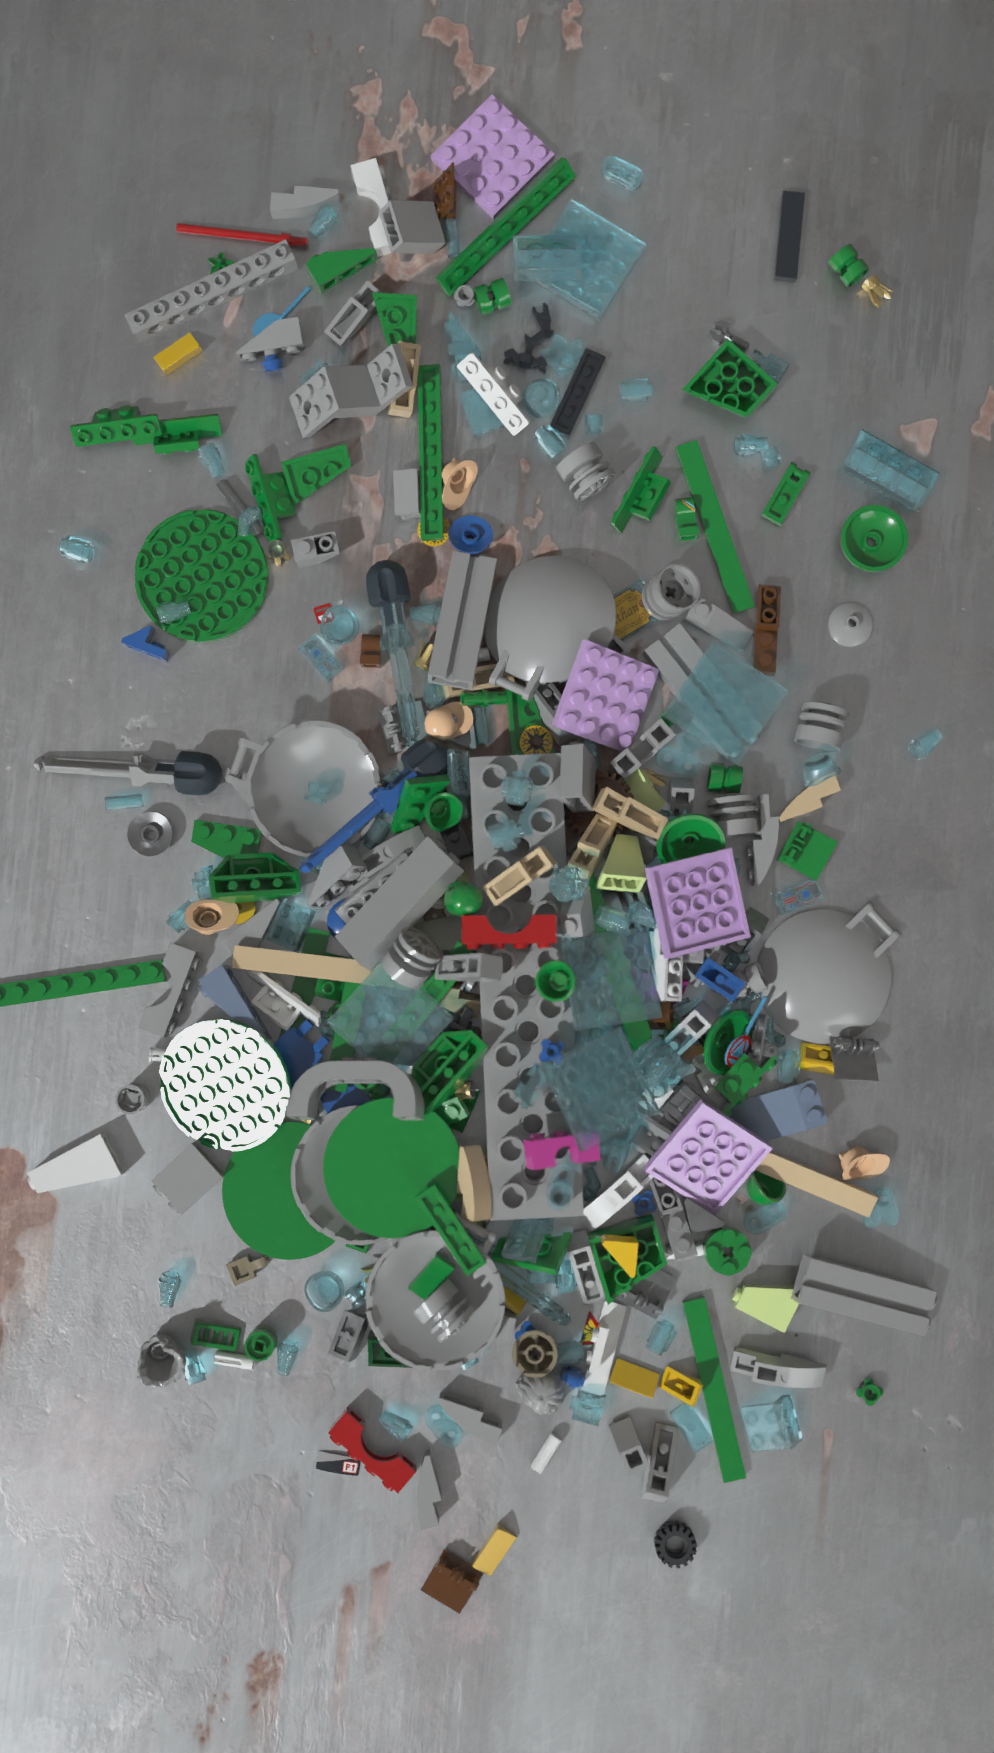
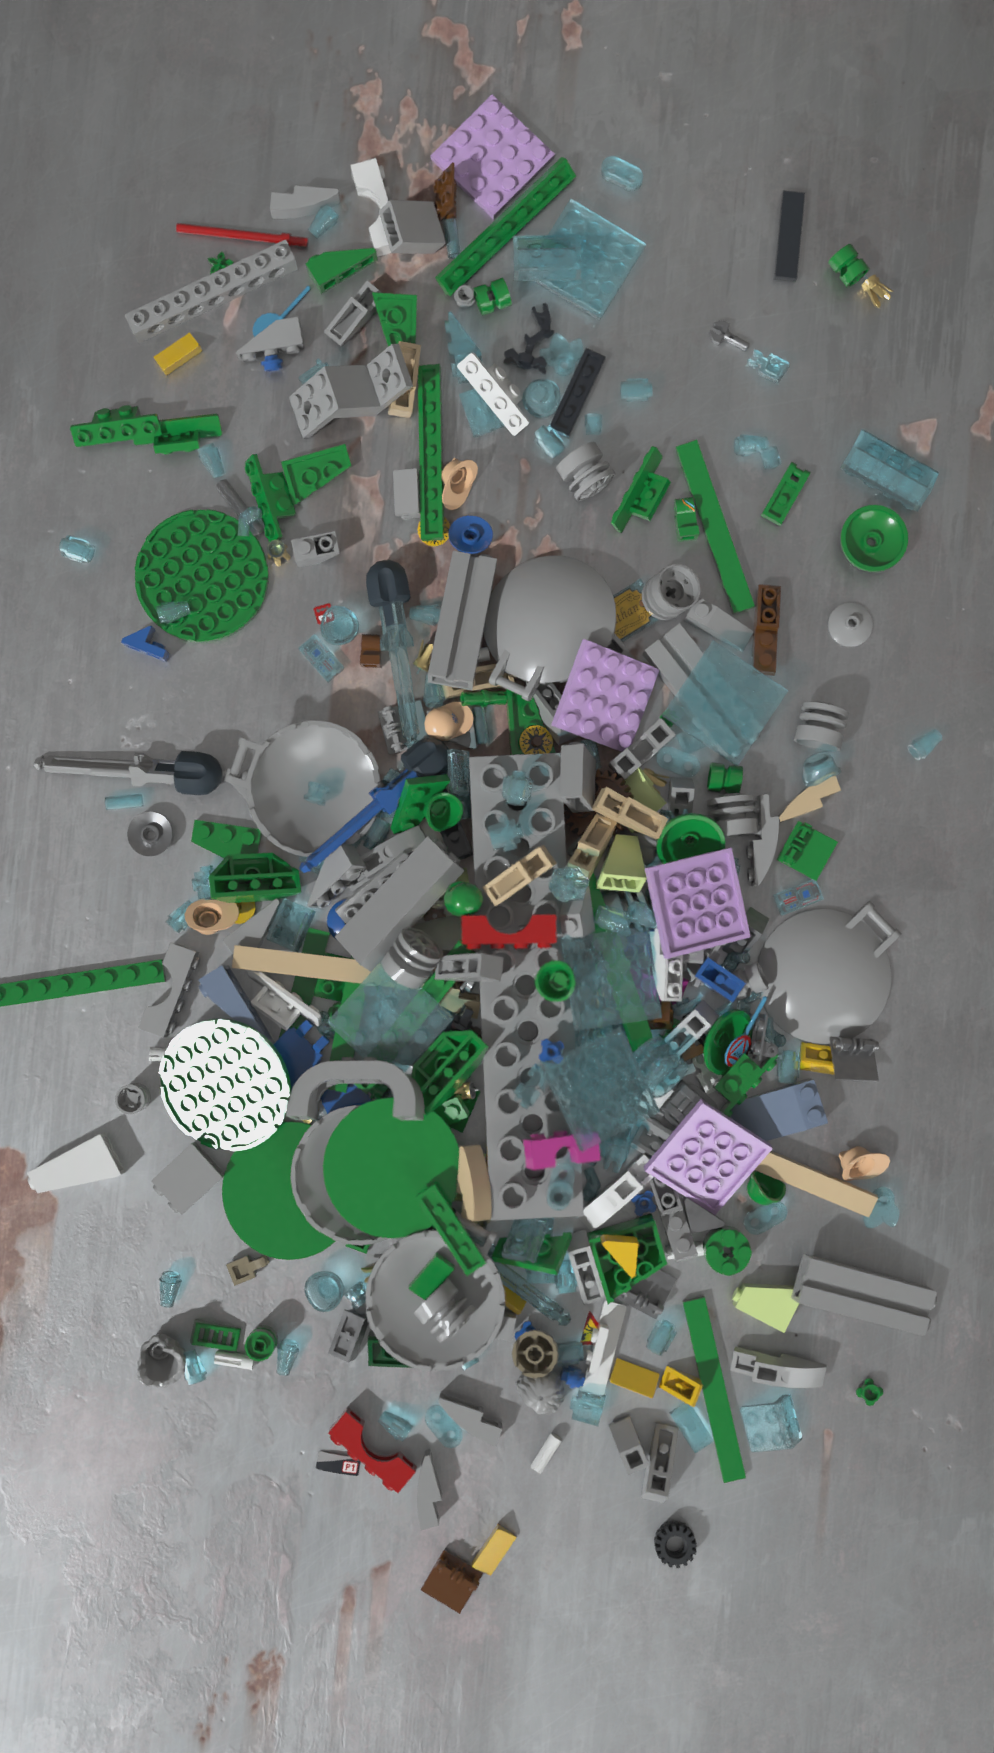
(732, 381): green wedge -> none

